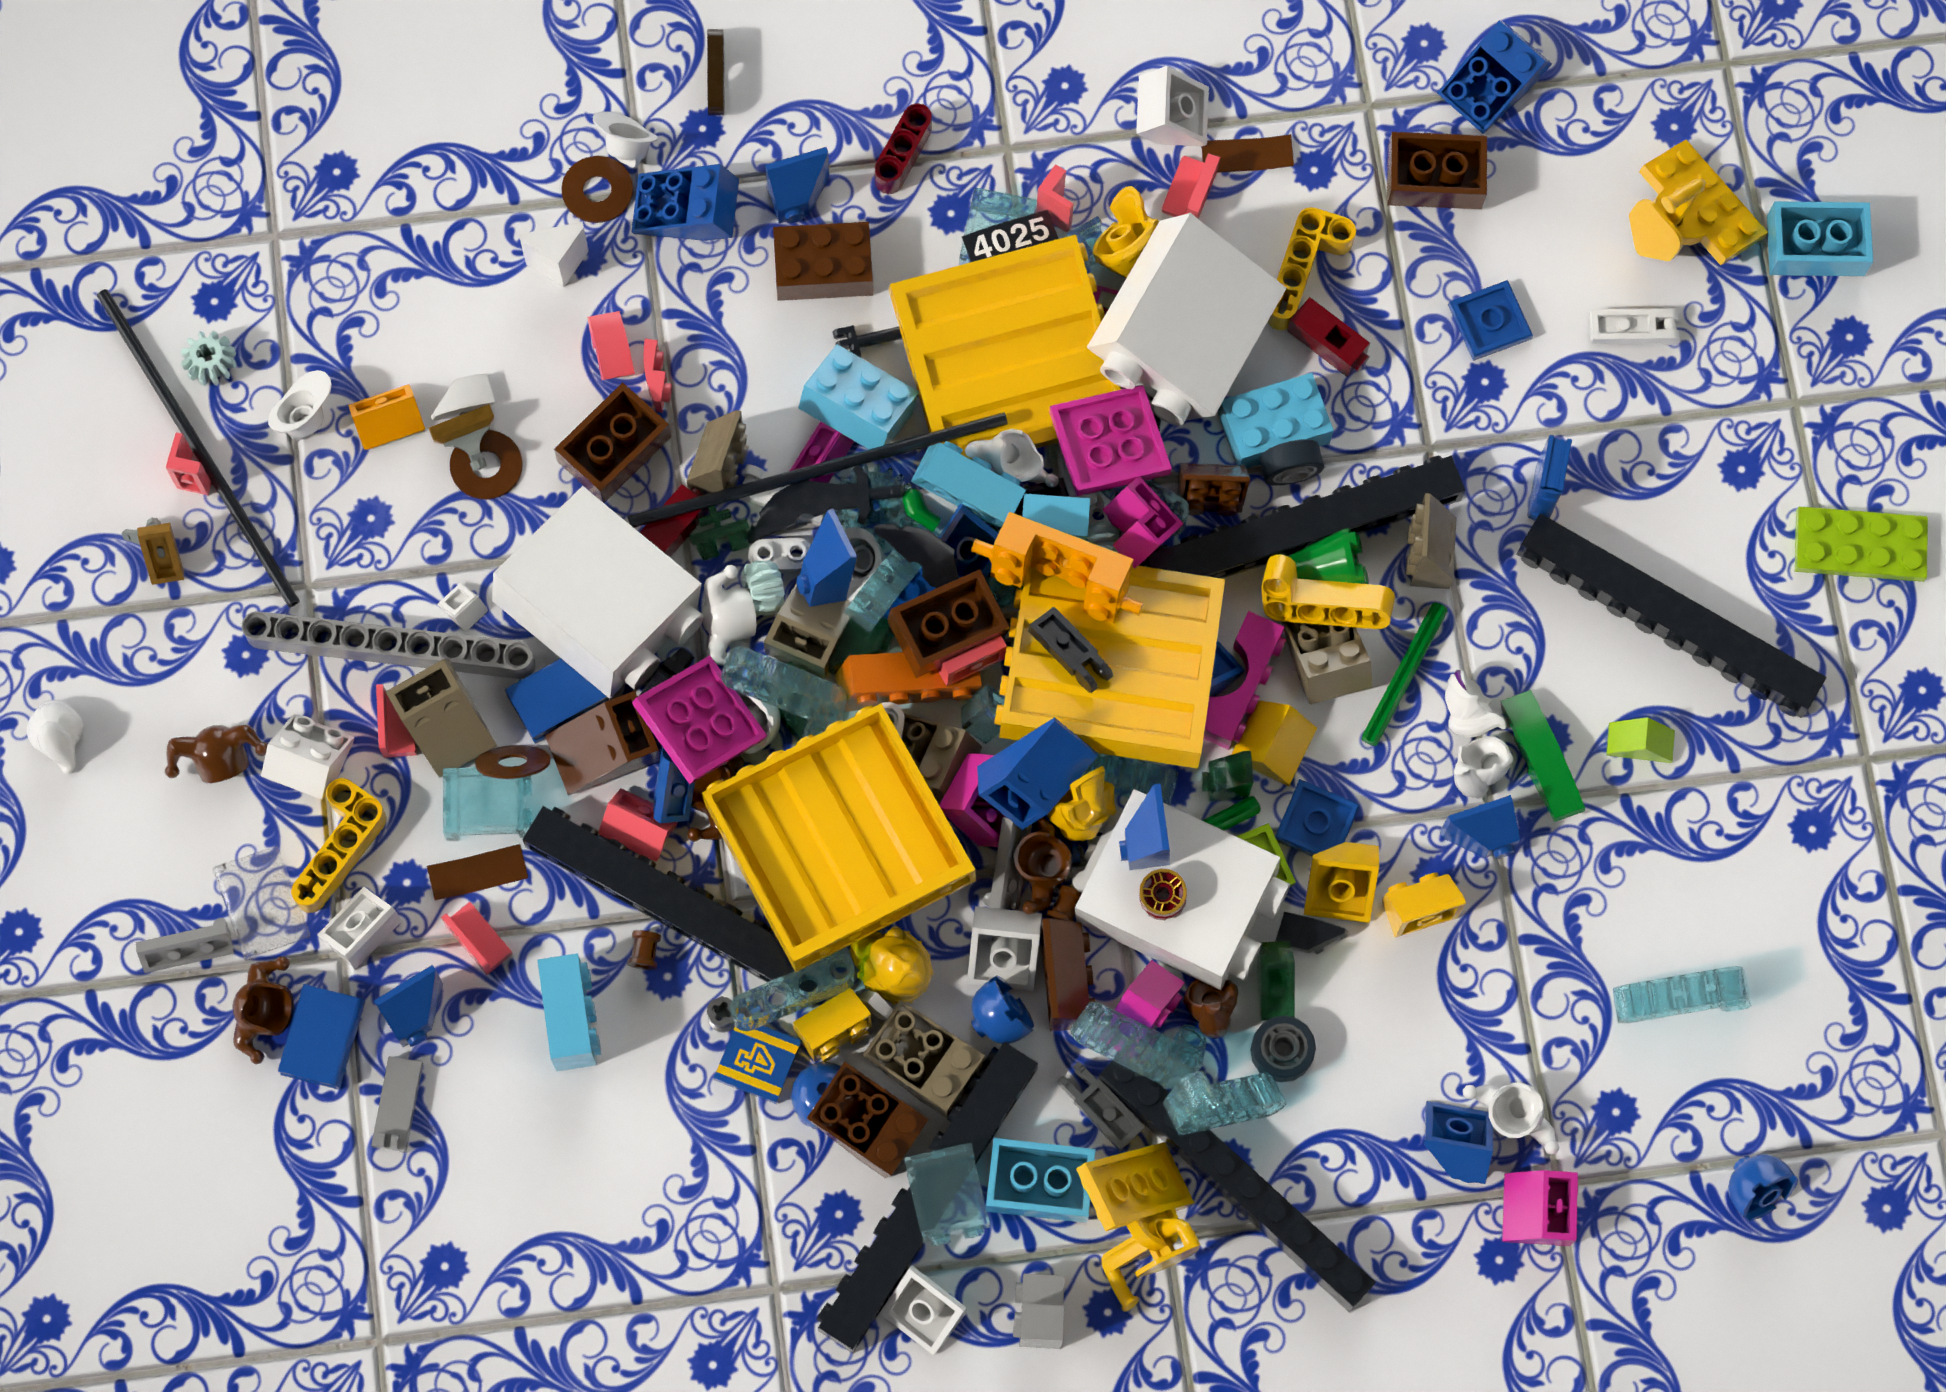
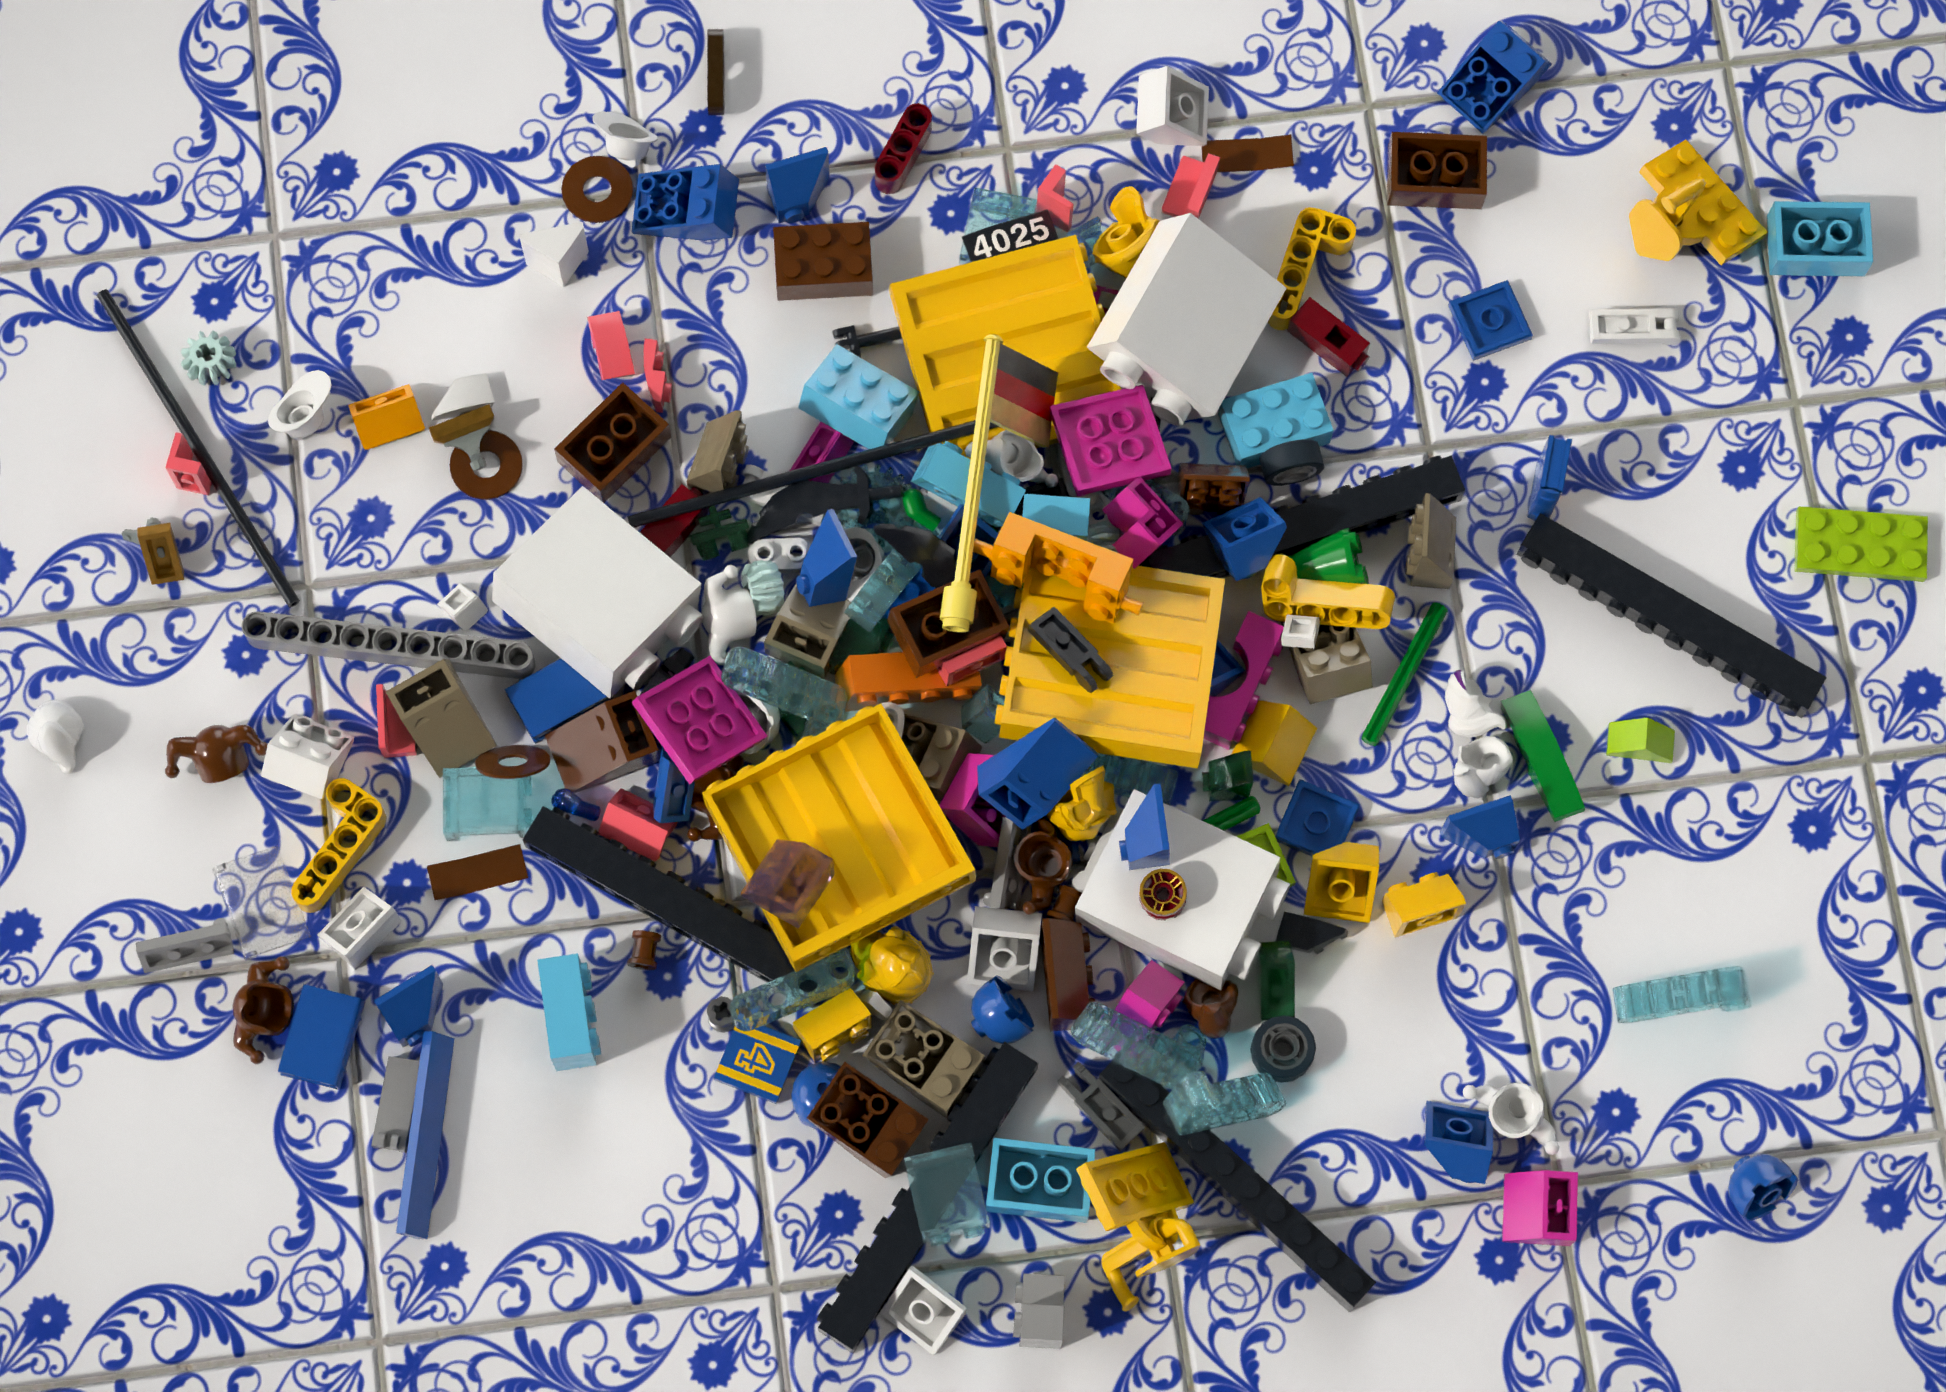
(425, 1135): none -> blue tile
(477, 938): coral panel -> none
(573, 804): none -> clear blue arm
(790, 880): none -> slope
(1017, 398): none -> flag
(1246, 537): none -> blue slope
(1300, 631): none -> white tile

